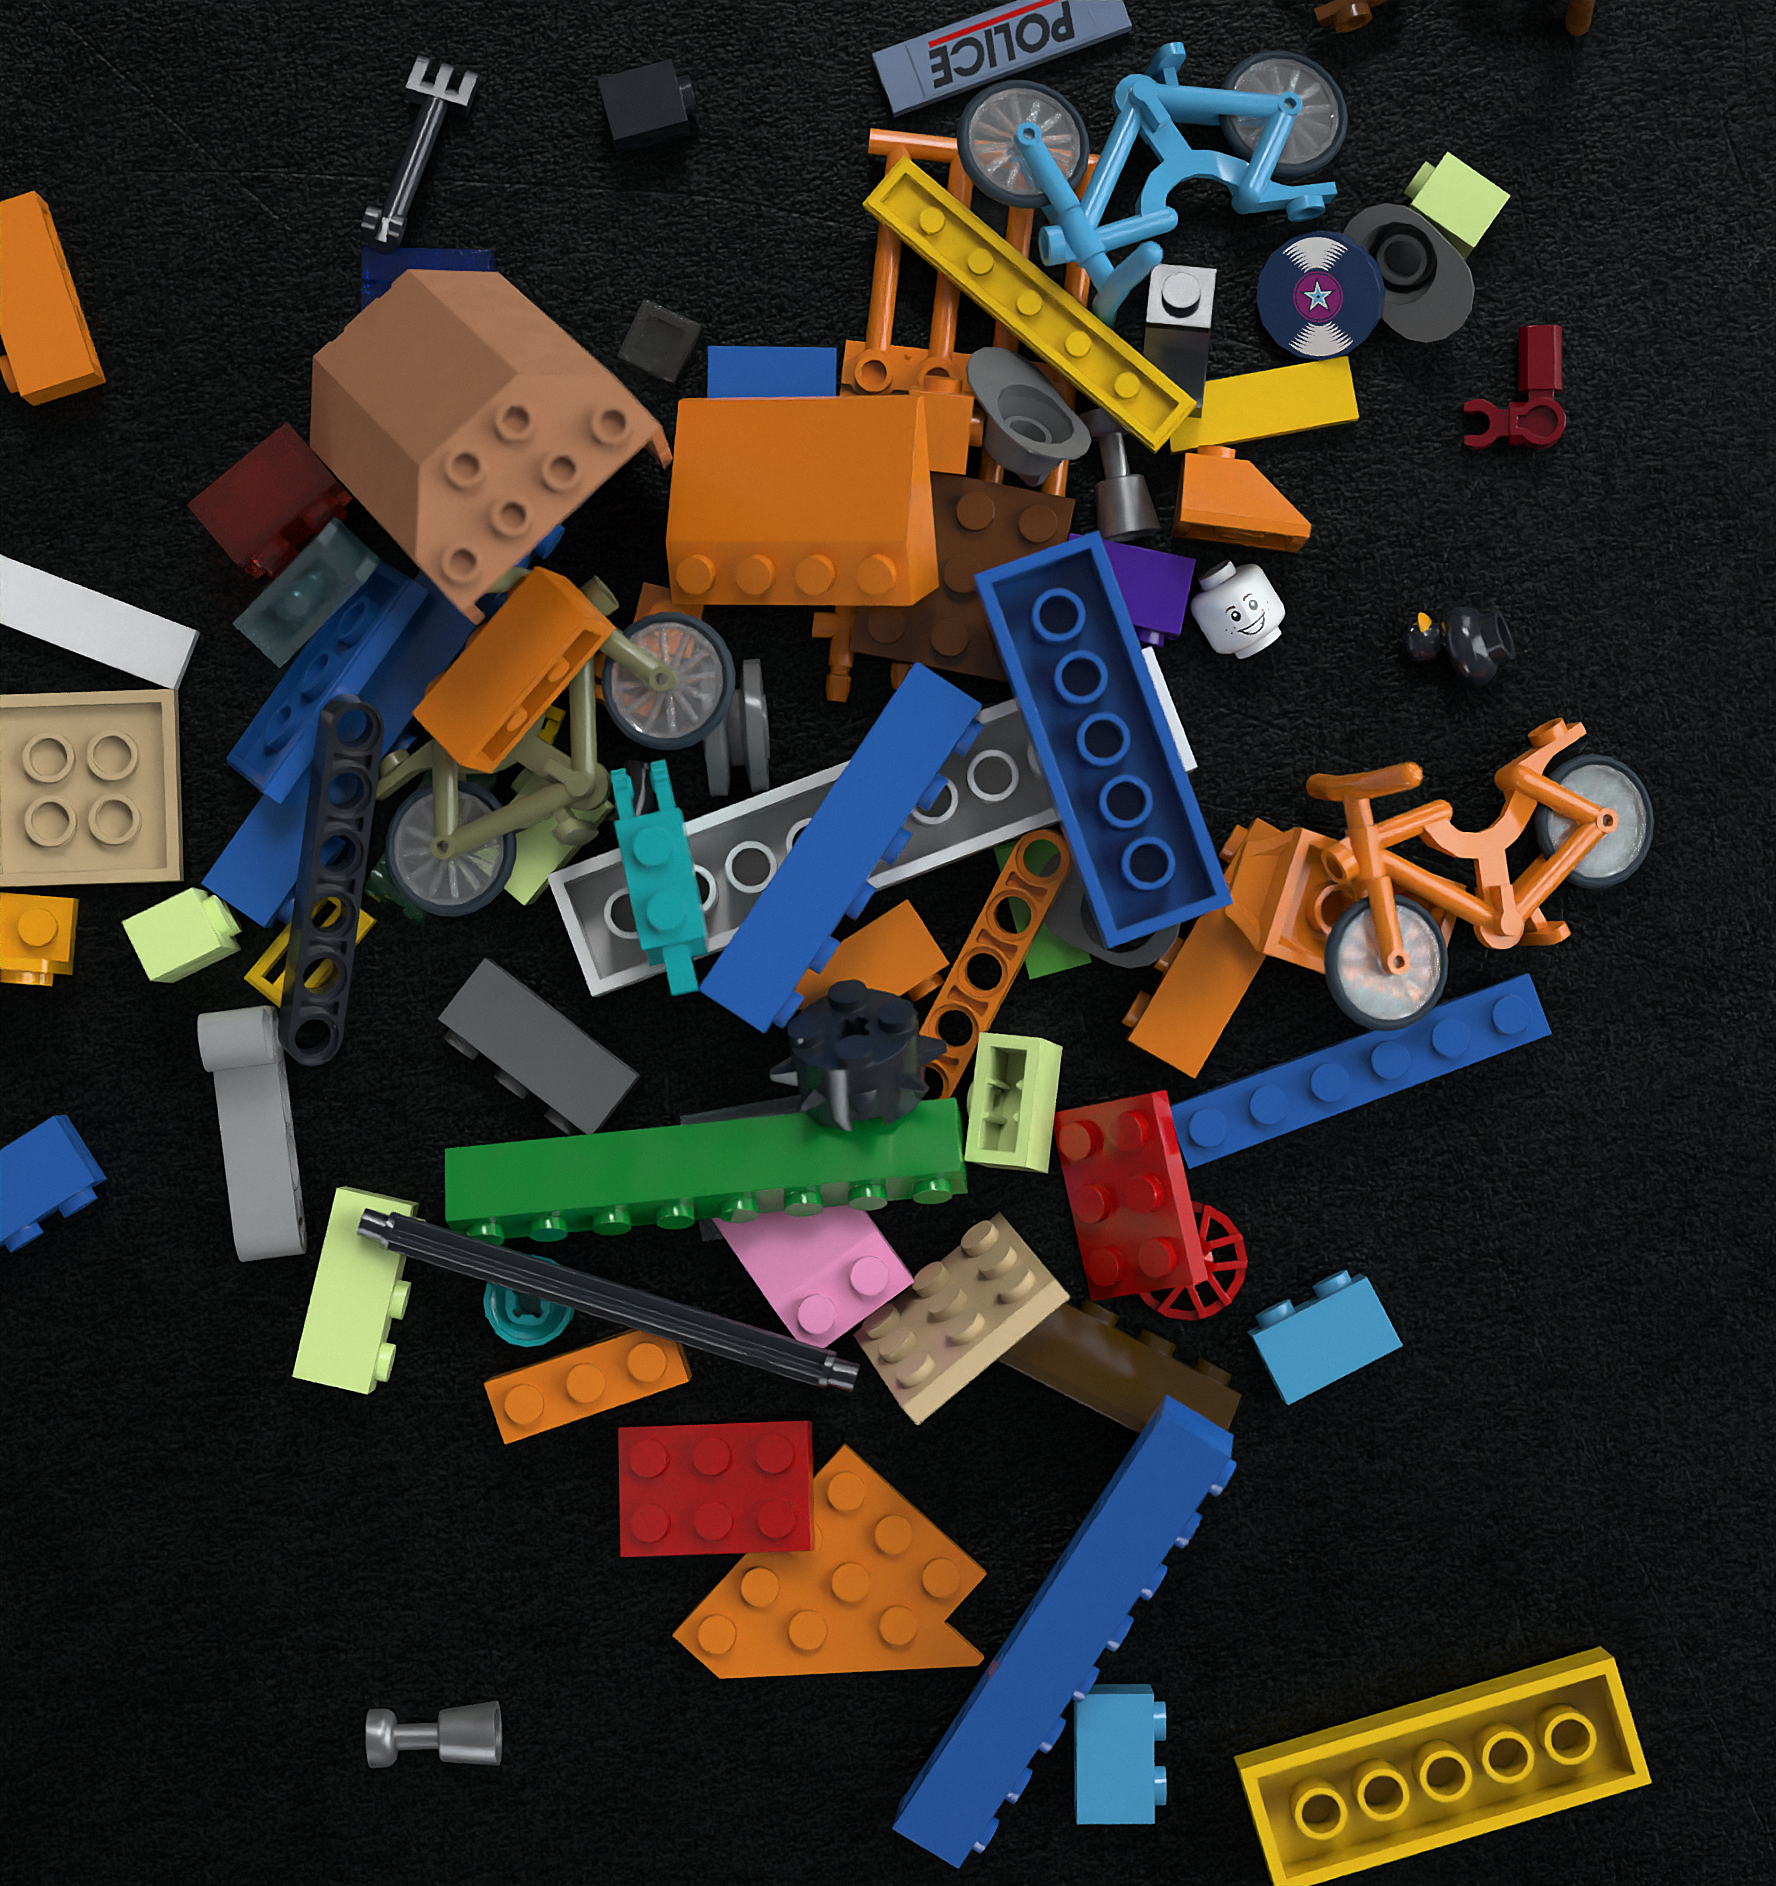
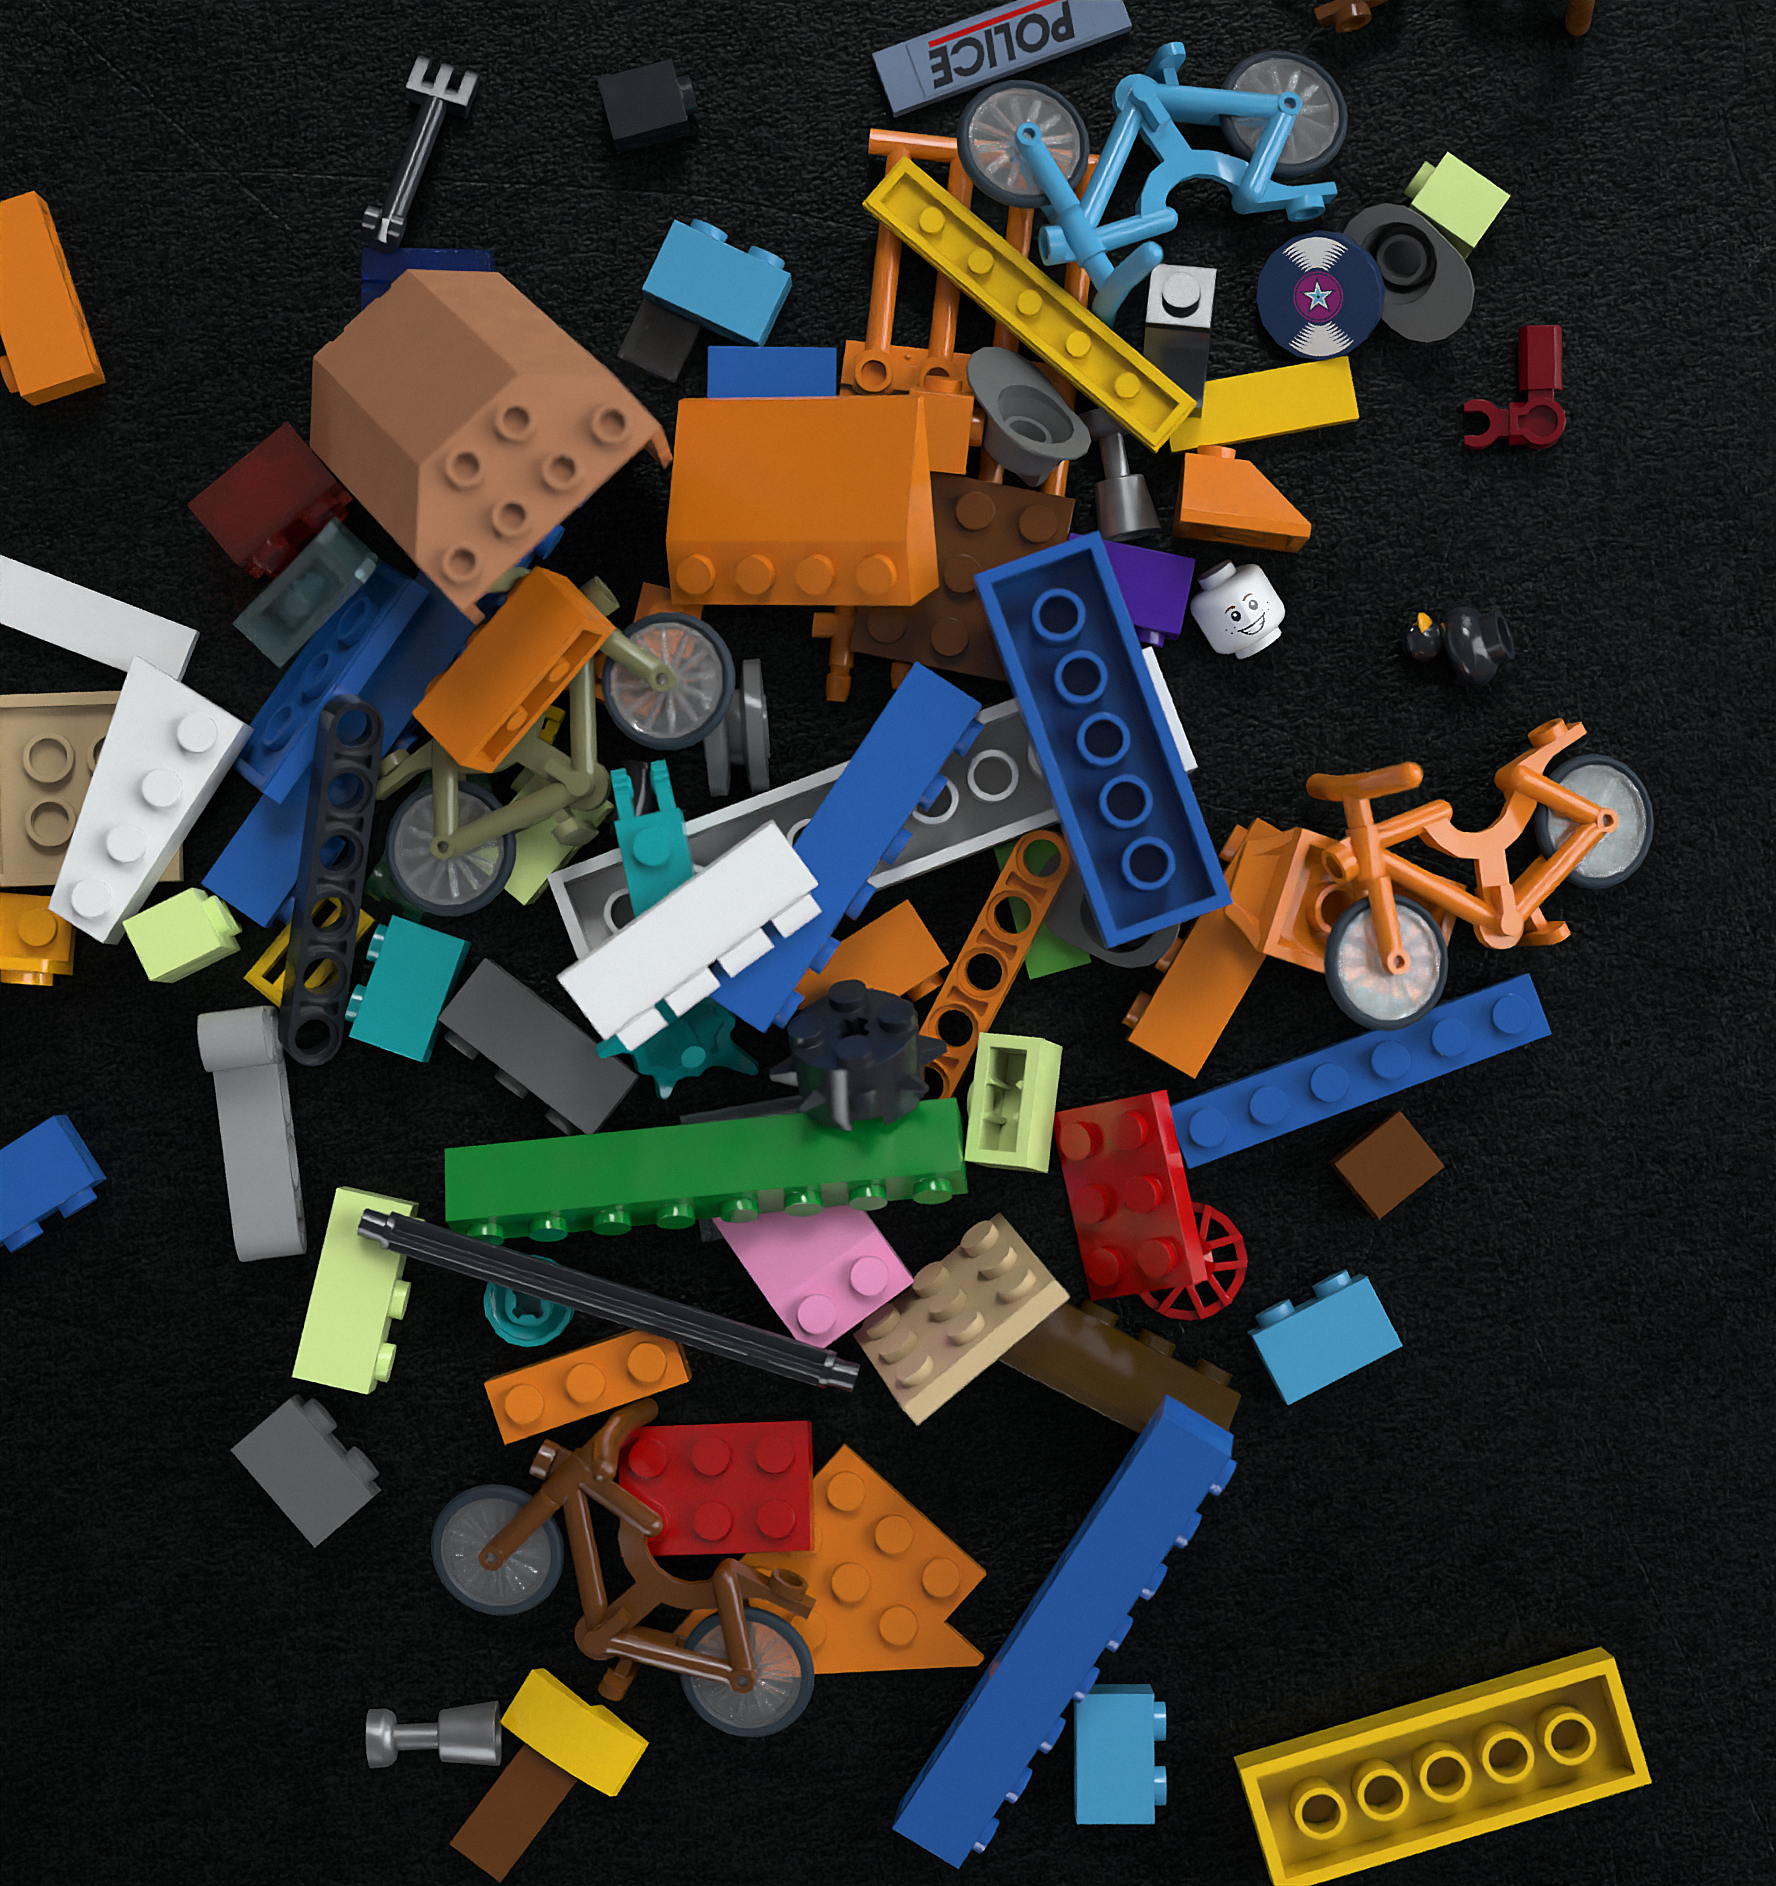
(146, 793): none -> white wedge
(308, 1468): none -> dark grey brick
(407, 988): none -> teal brick
(506, 1554): none -> piece
(513, 1812): none -> reddish brown tile
(572, 1734): none -> yellow slope
(685, 1046): none -> teal piece
(700, 921): none -> white windscreen
(718, 284): none -> dark azure brick
(1385, 1164): none -> reddish brown piece

